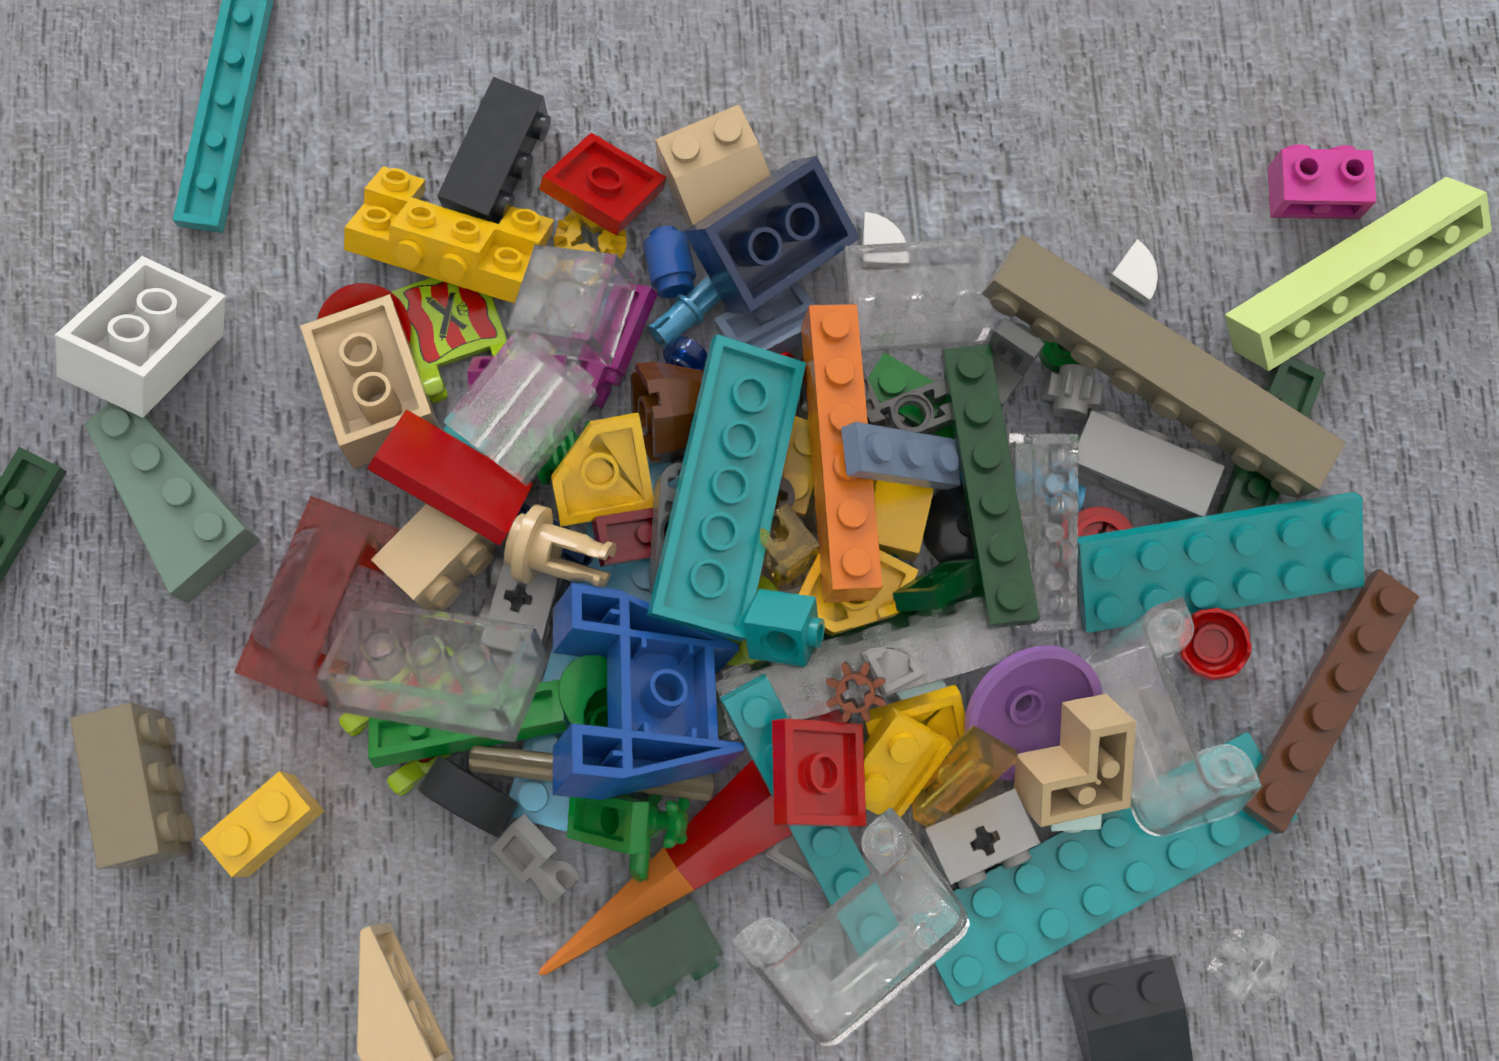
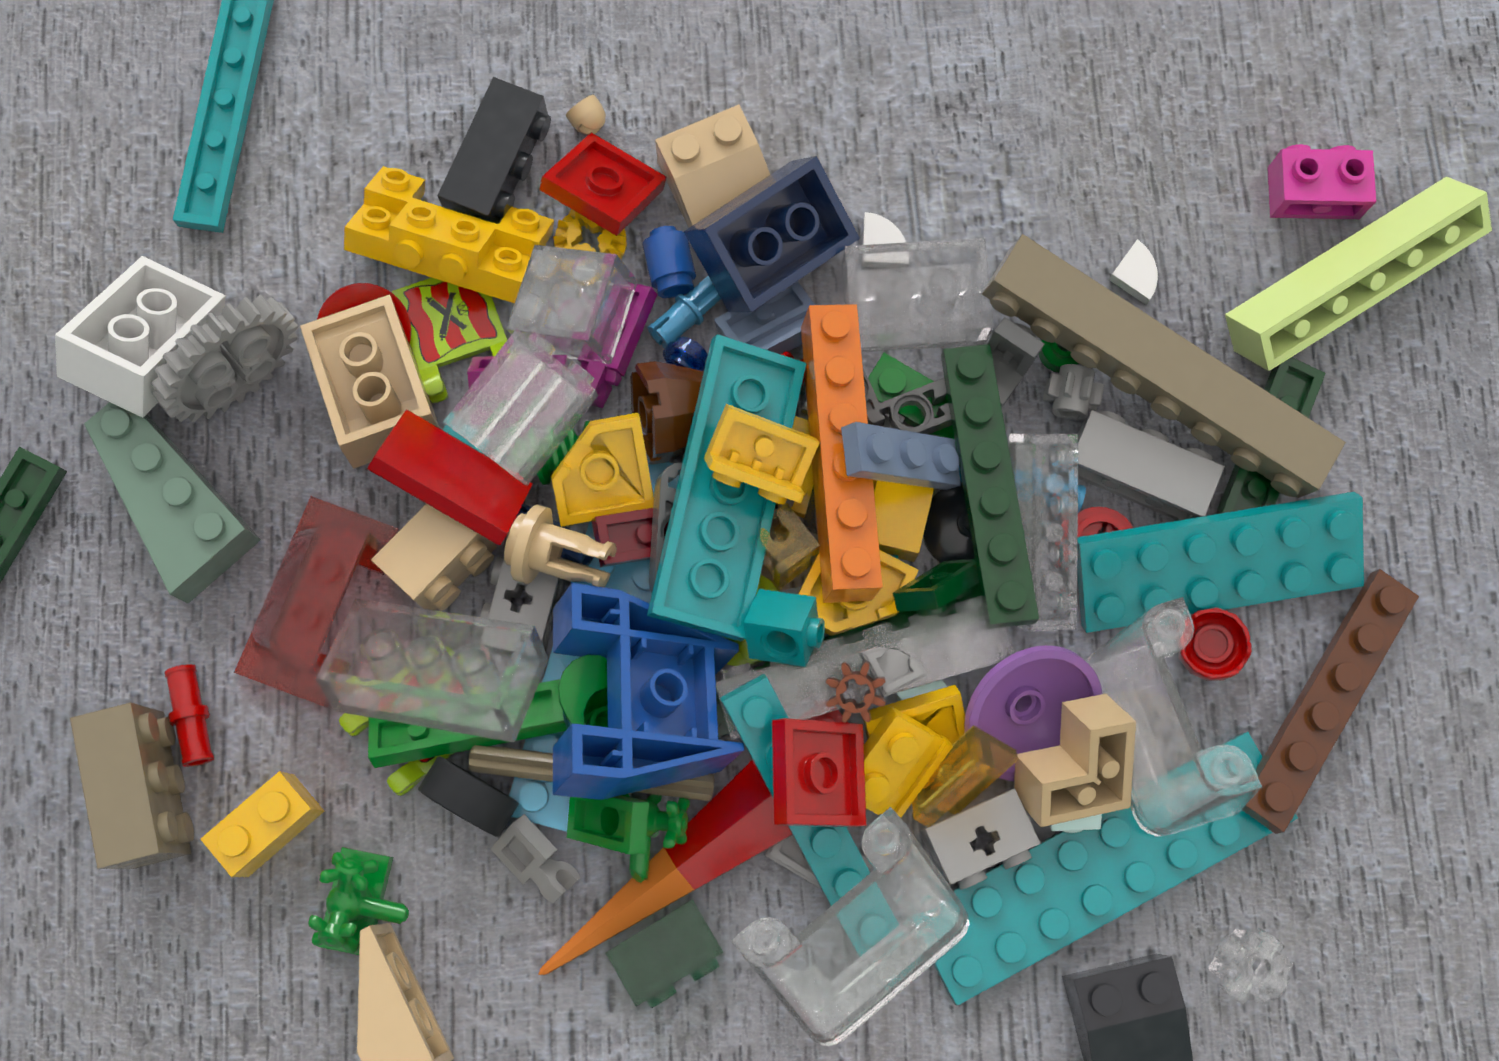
(189, 715): none -> red pin
(204, 379): none -> light grey gear
(355, 900): none -> green piece
(587, 115): none -> tan hinge
(760, 454): none -> yellow bracket

